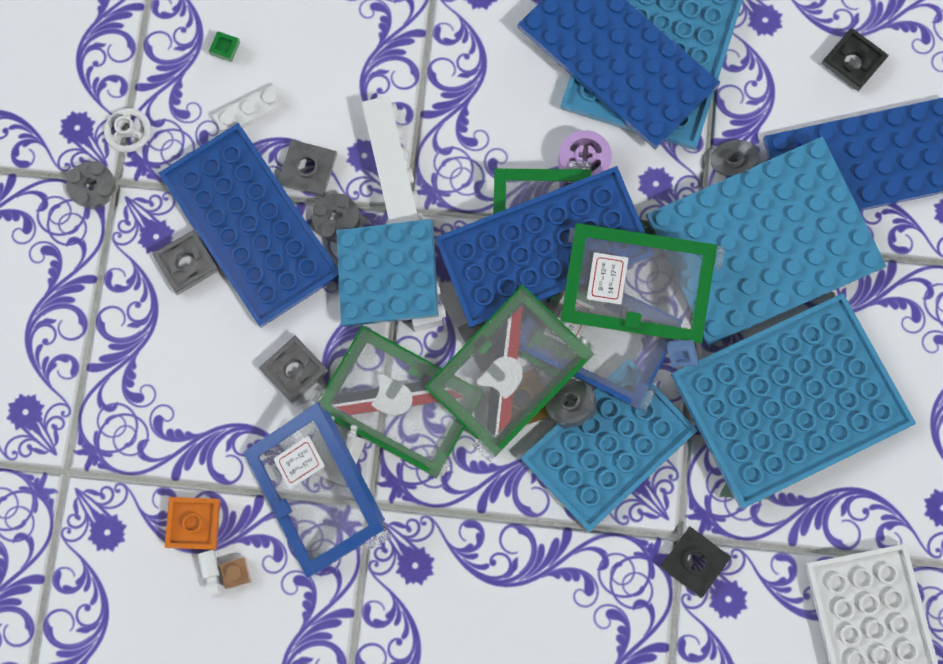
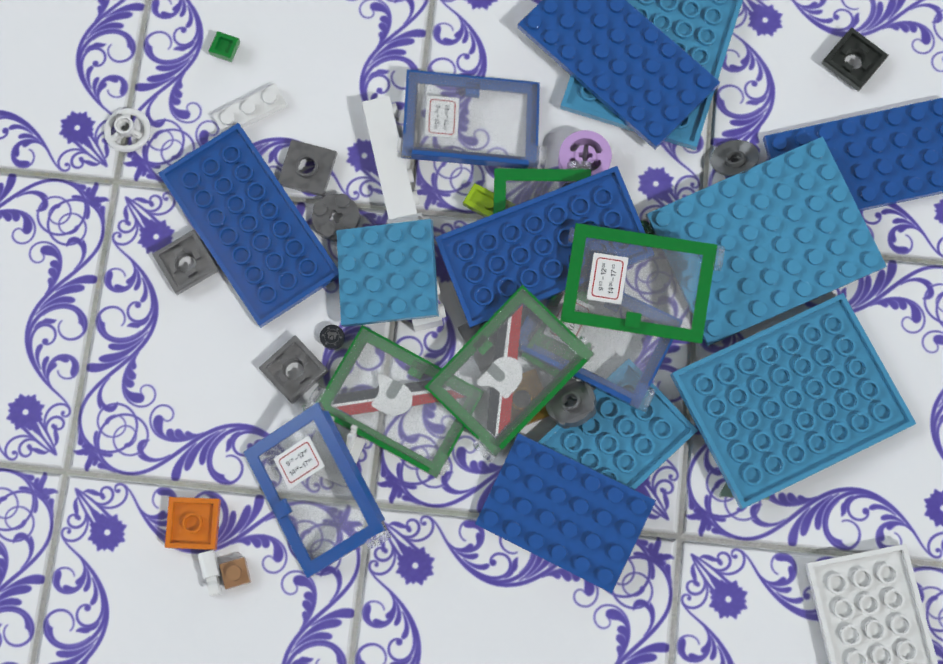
(79, 178): flat silver plate -> none
(332, 337): none -> black tile
(471, 120): none -> clear door
(480, 200): none -> lime plate
(565, 512): none -> blue plate
(678, 568): pearl dark grey piece -> none
(682, 353): medium blue plate -> none

